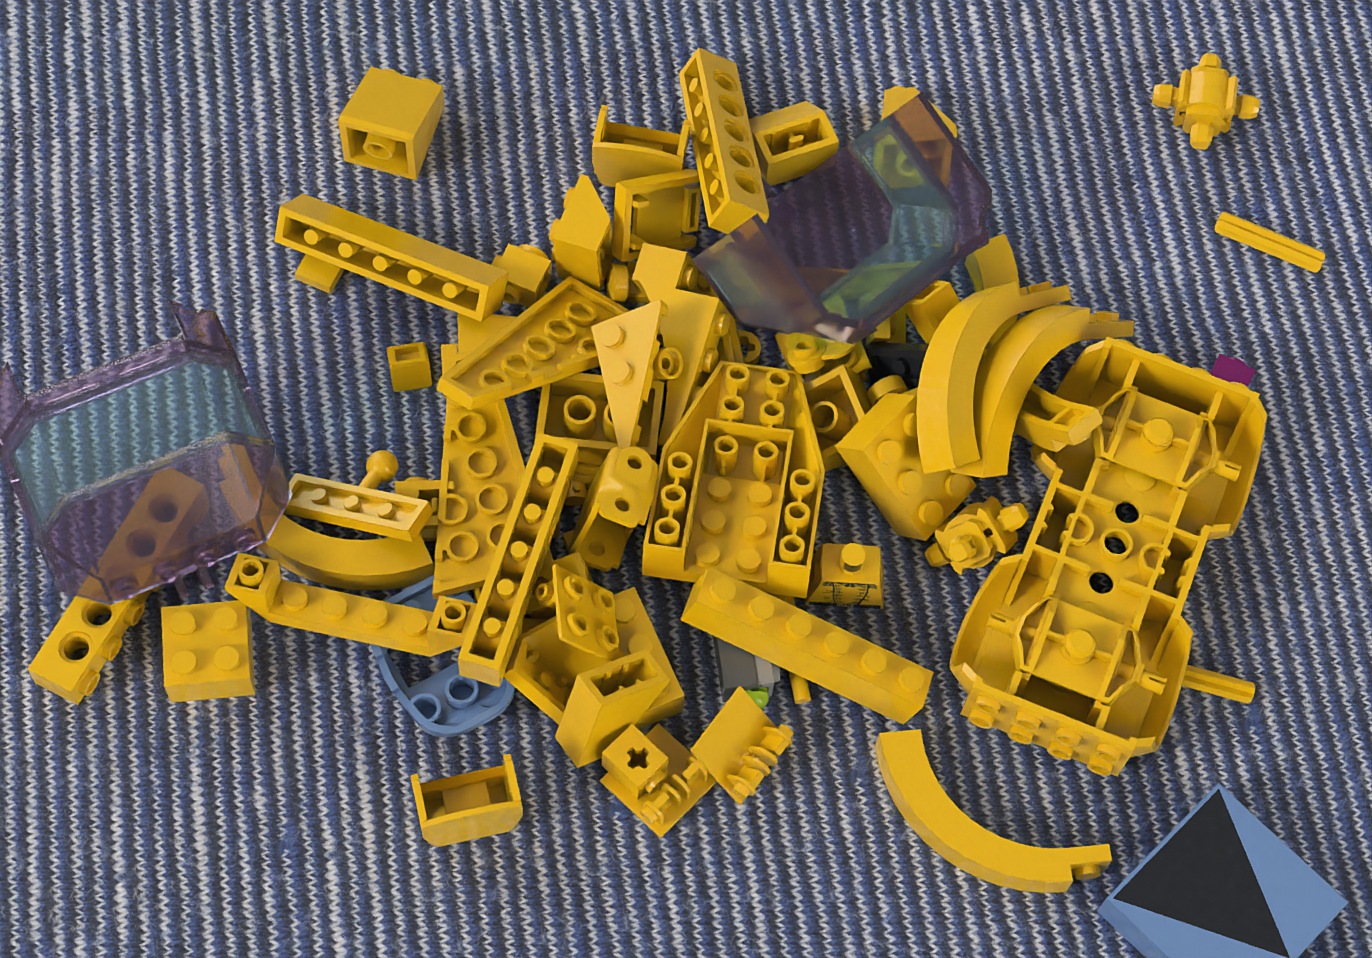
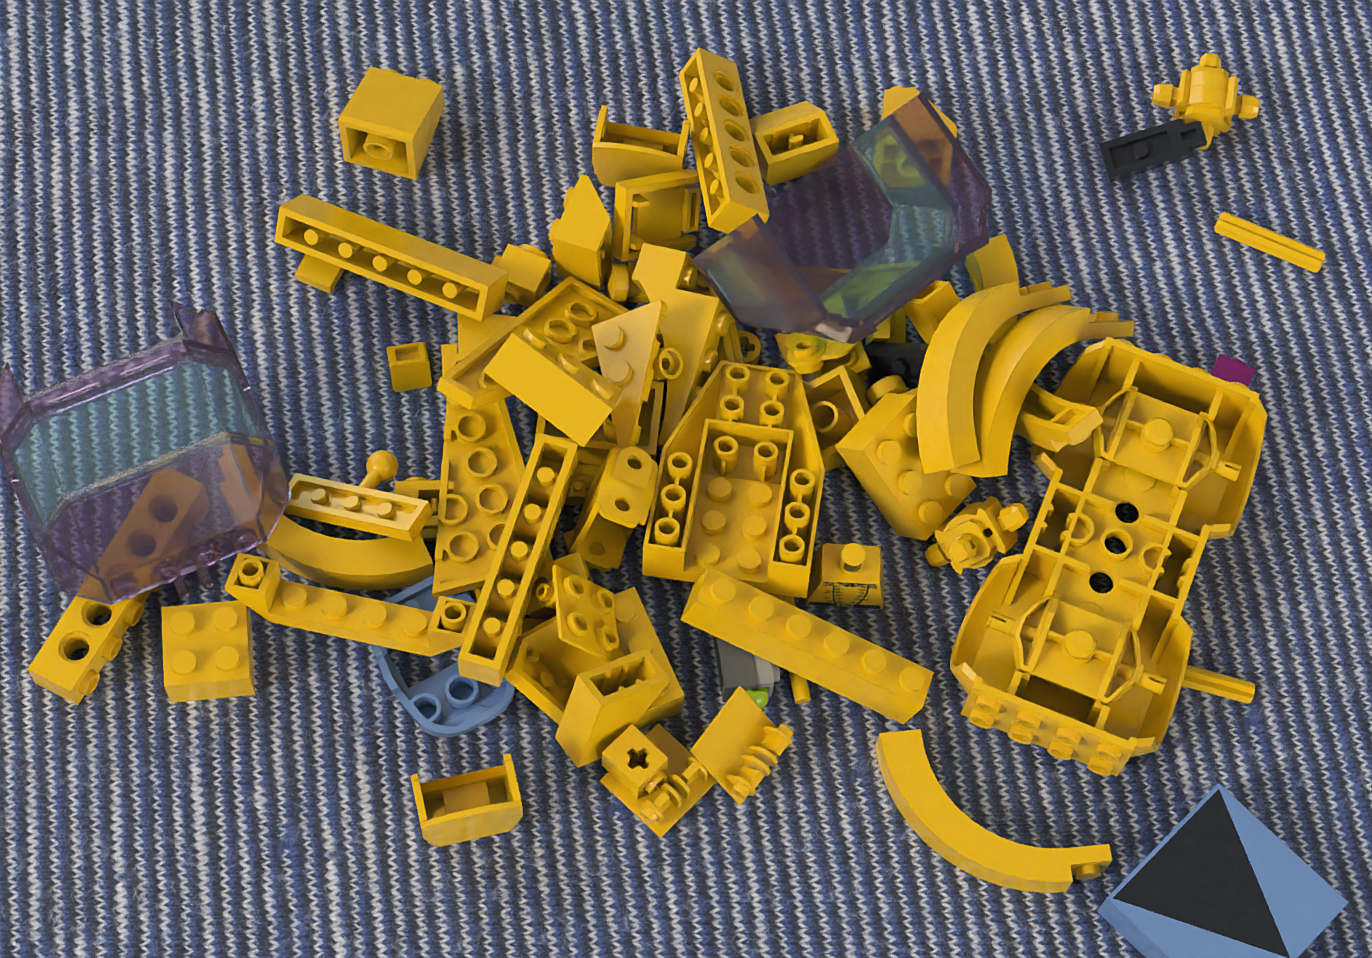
(553, 383): none -> yellow wedge
(1151, 148): none -> black hinge

